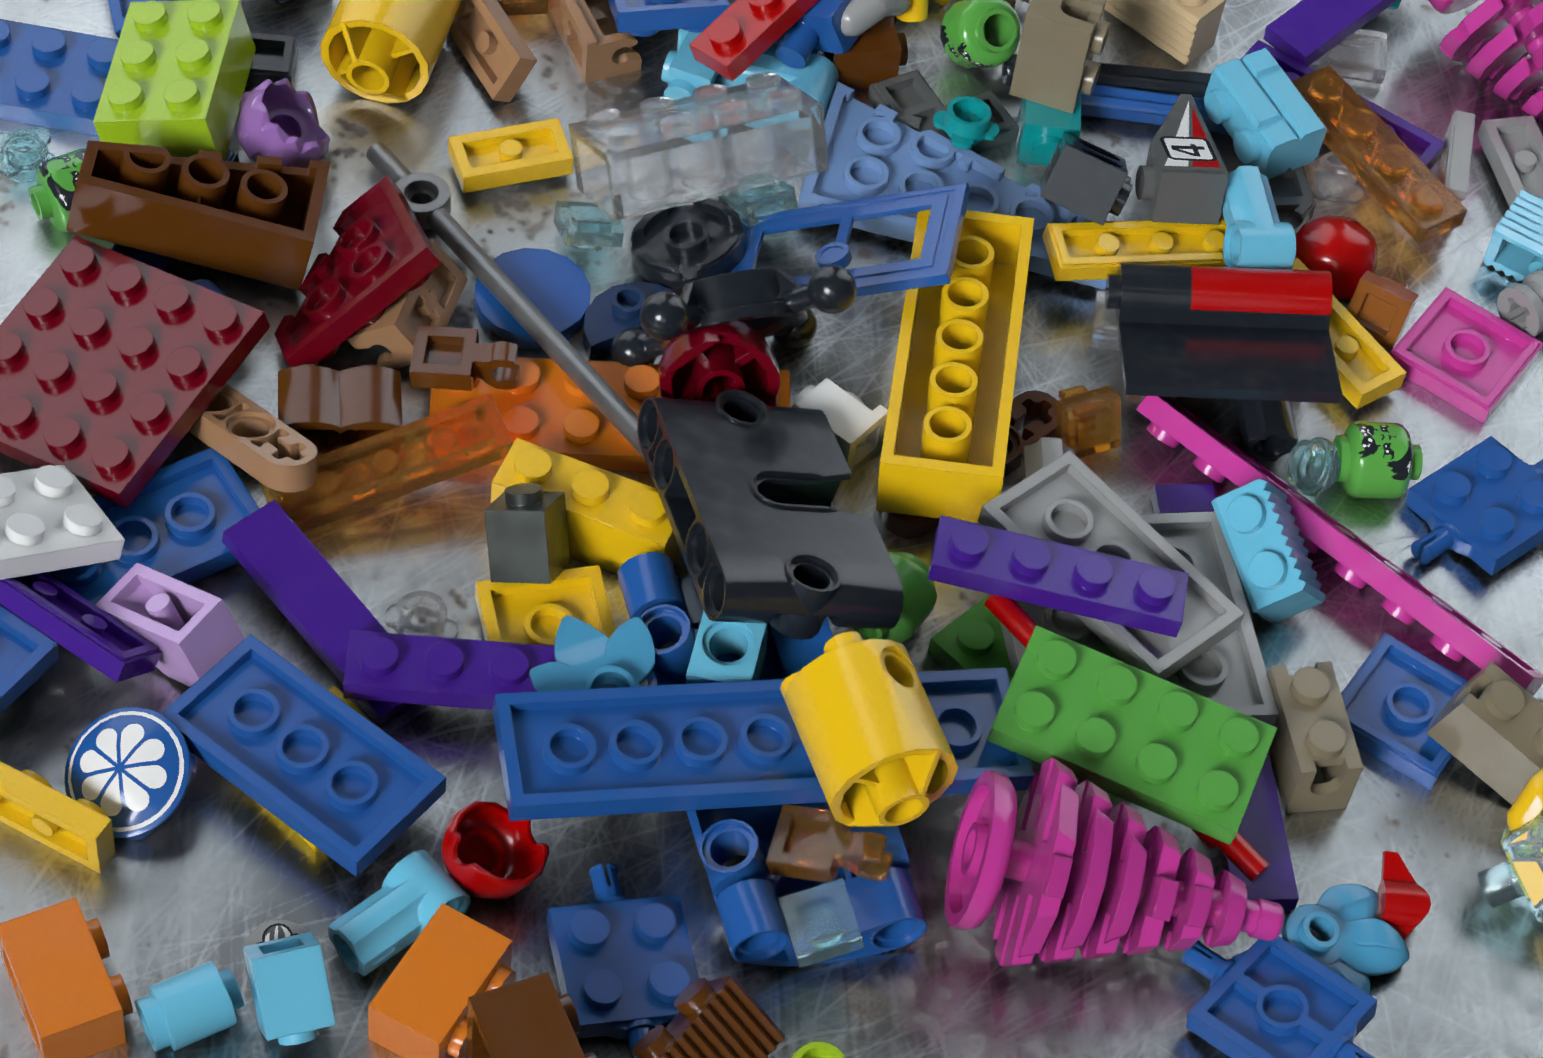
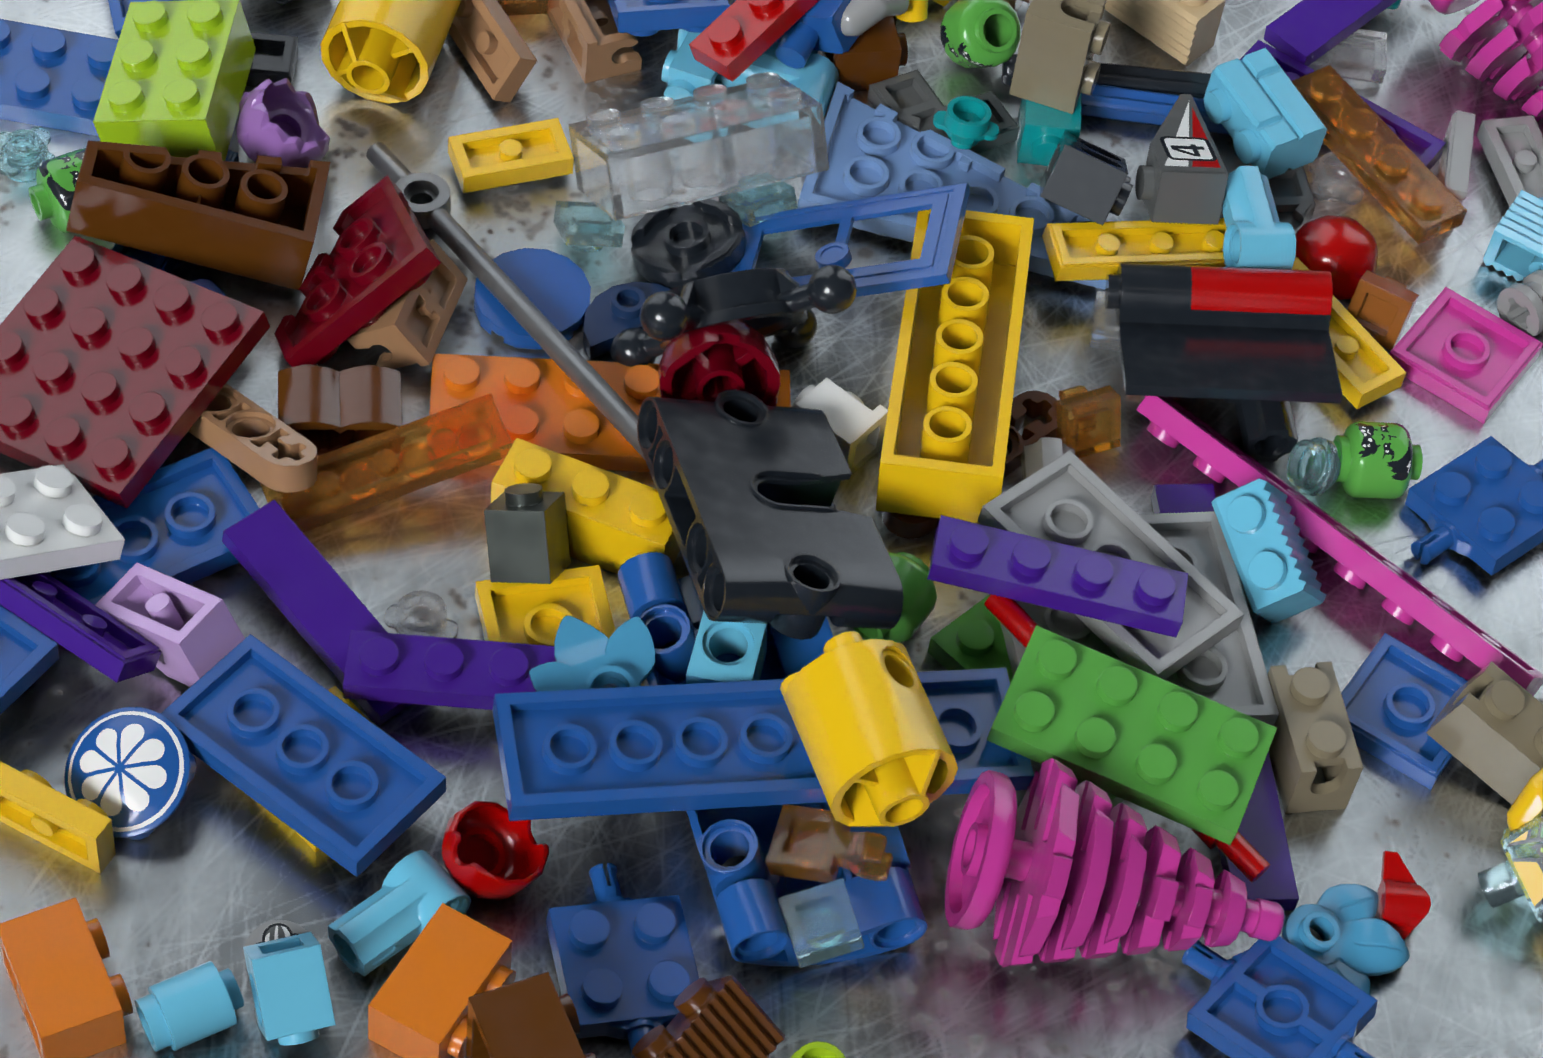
(454, 357): reddish brown plate -> none

